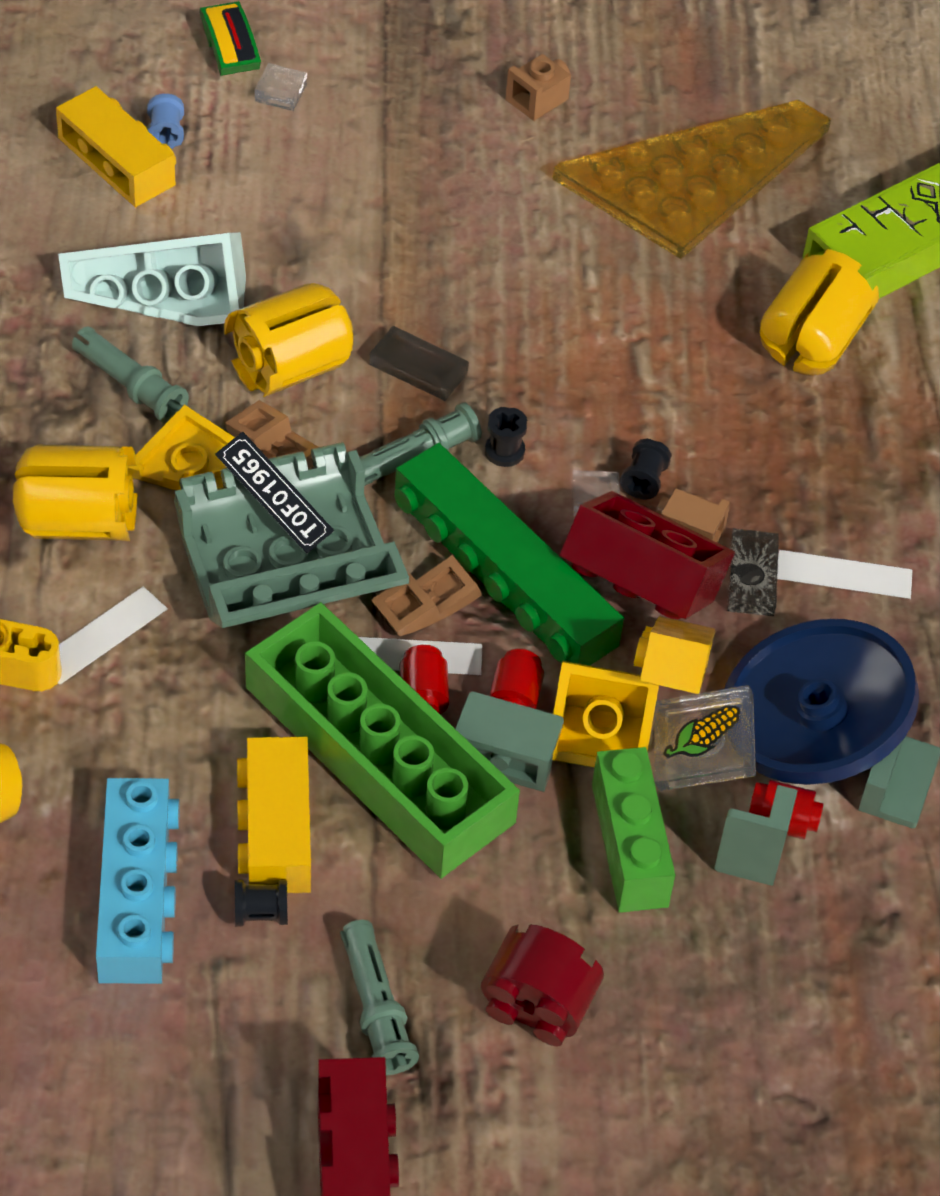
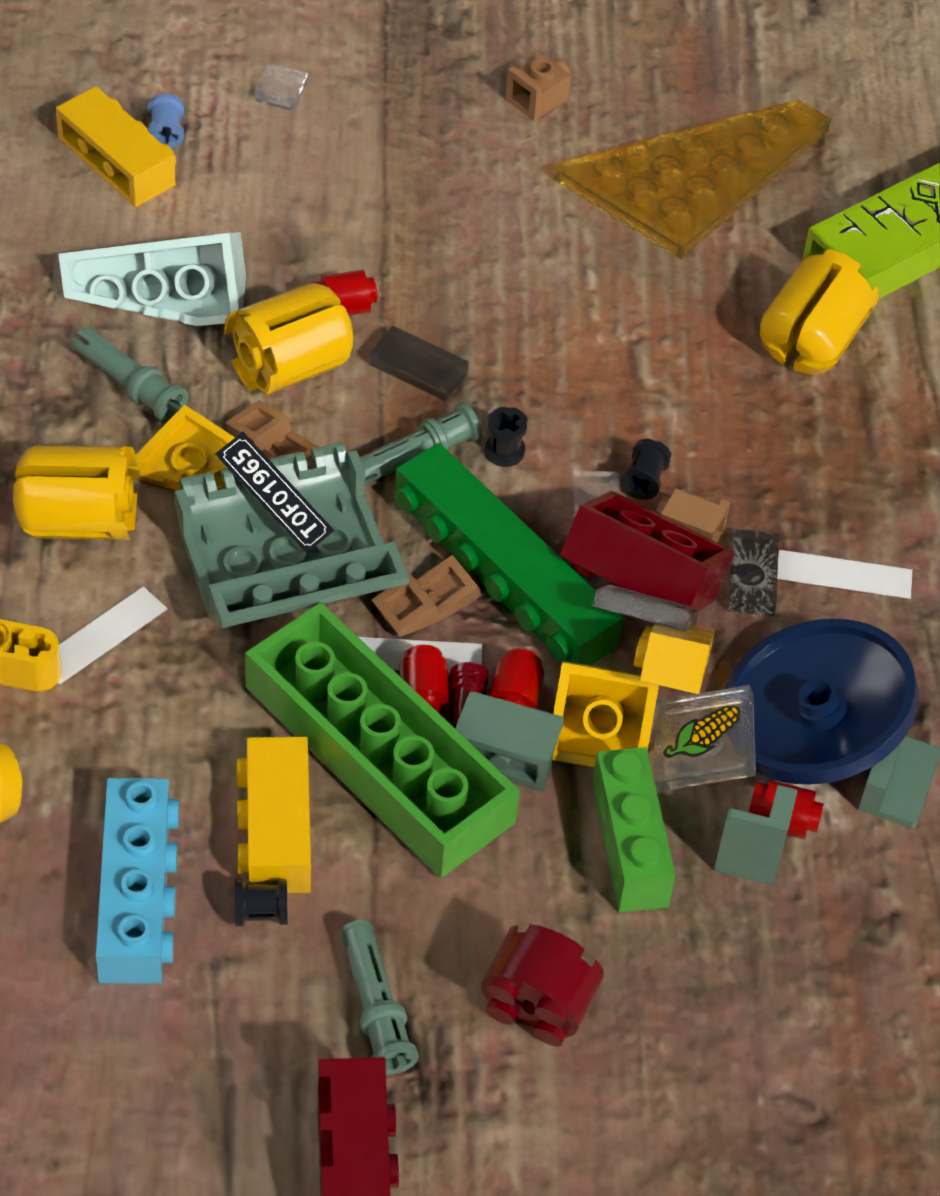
(230, 37): slope -> none
(353, 289): none -> red brick
(466, 678): none -> dark red pin
(646, 607): none -> clear smoke tile

